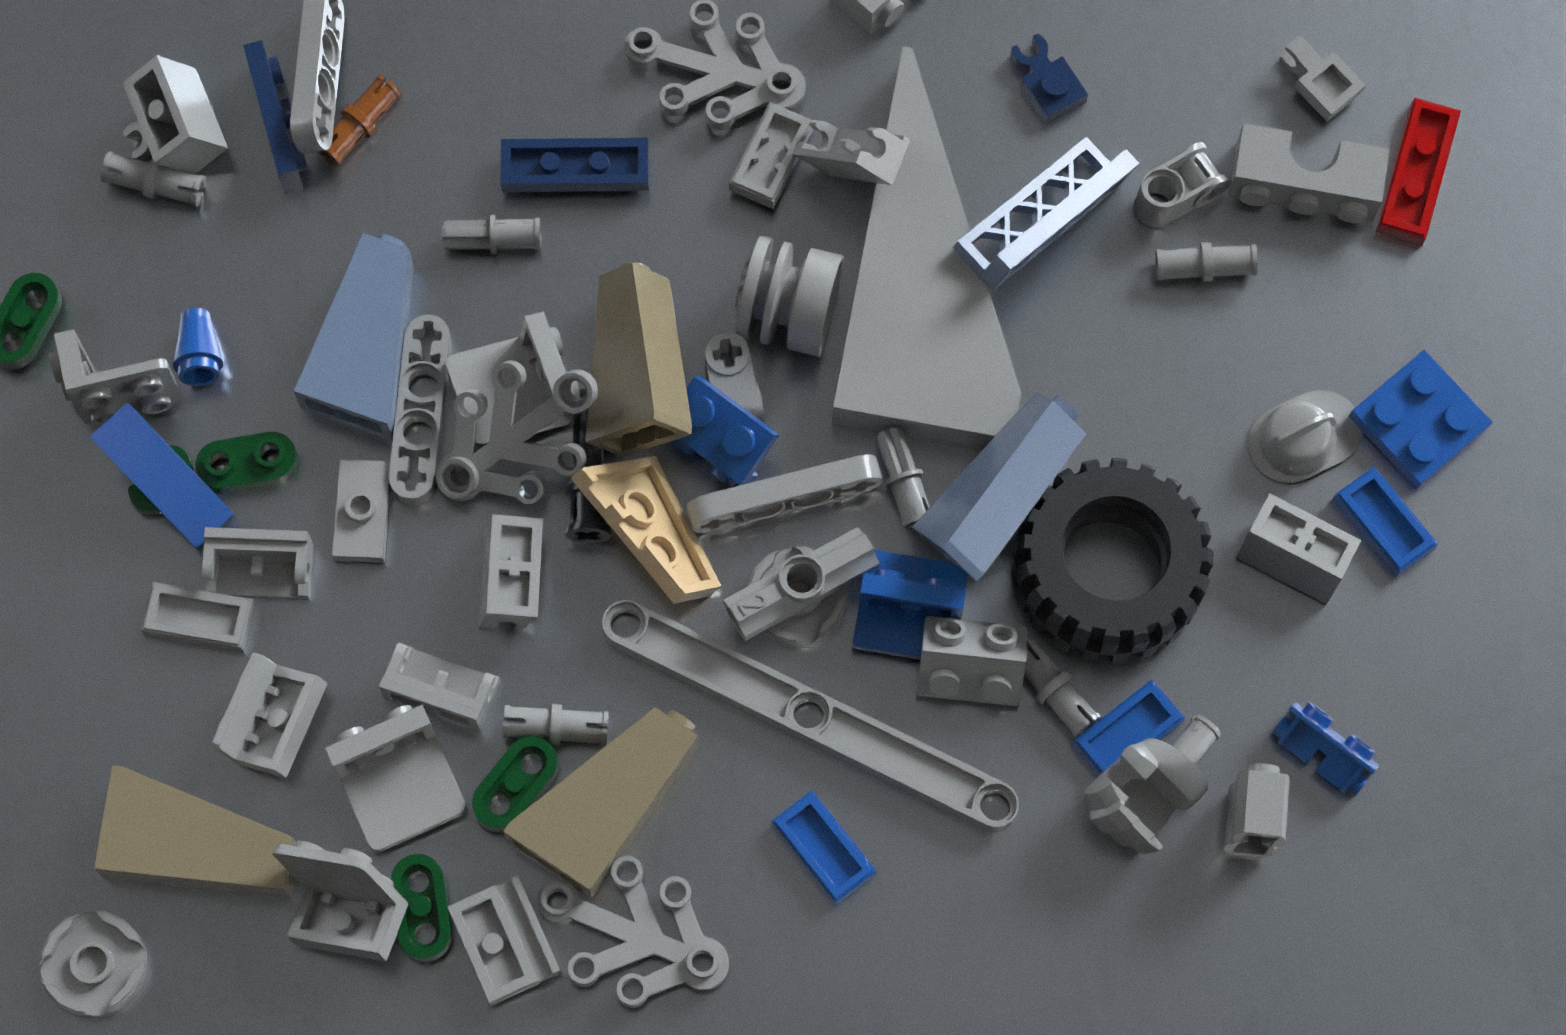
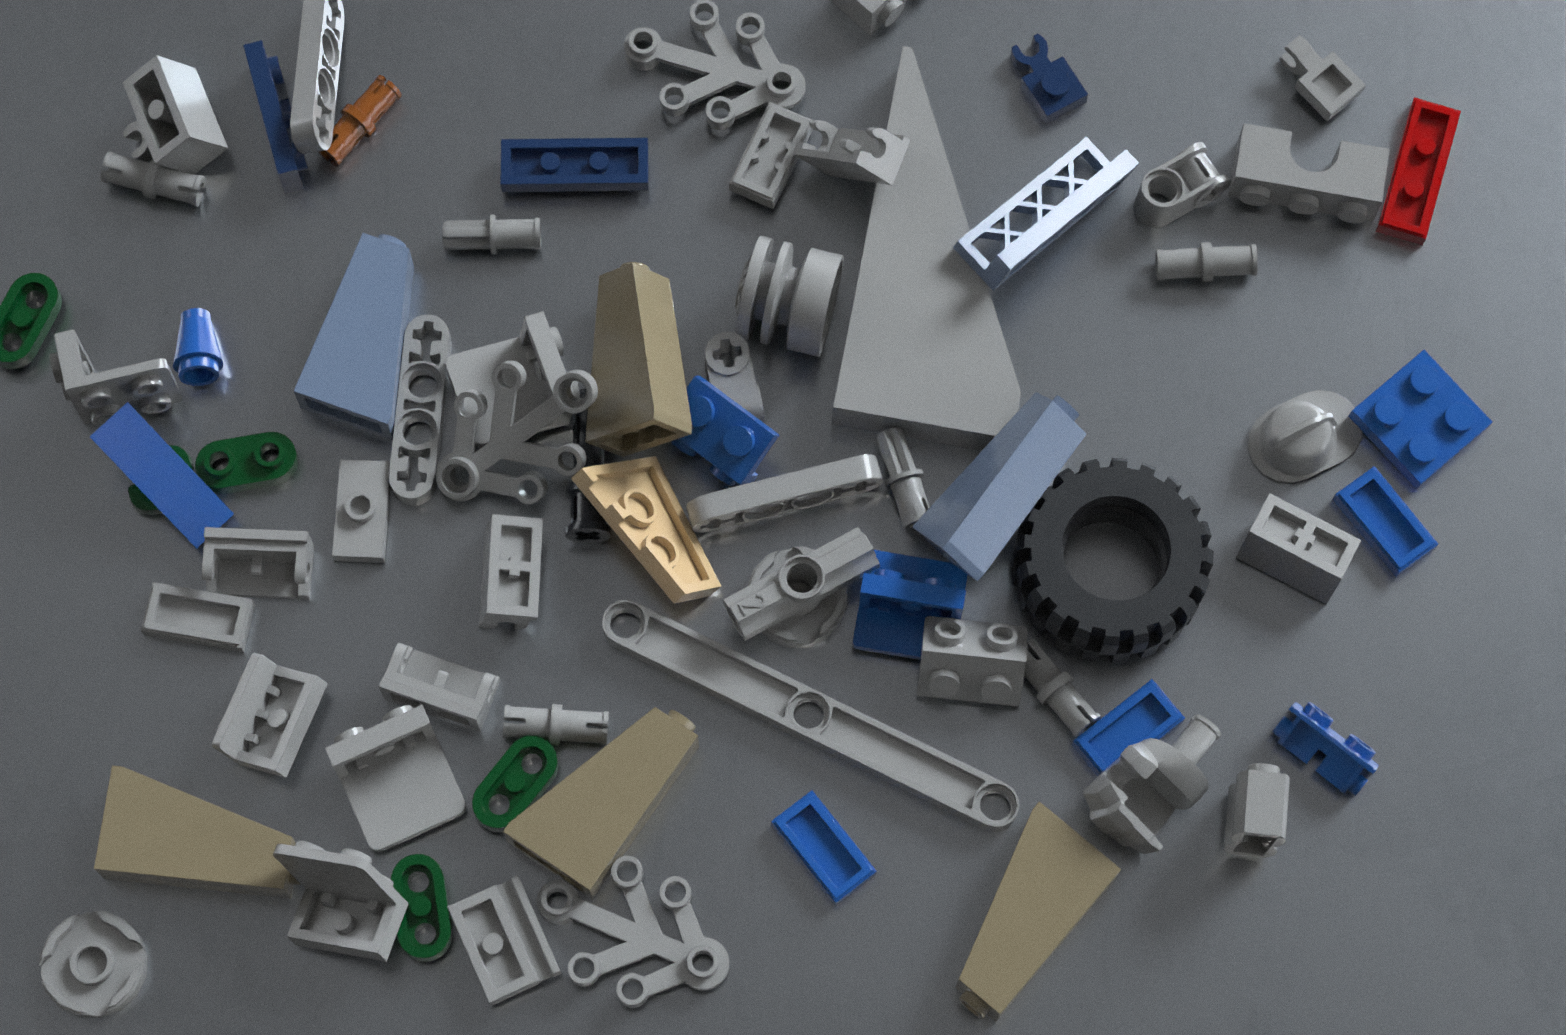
(1038, 904): none -> dark tan slope

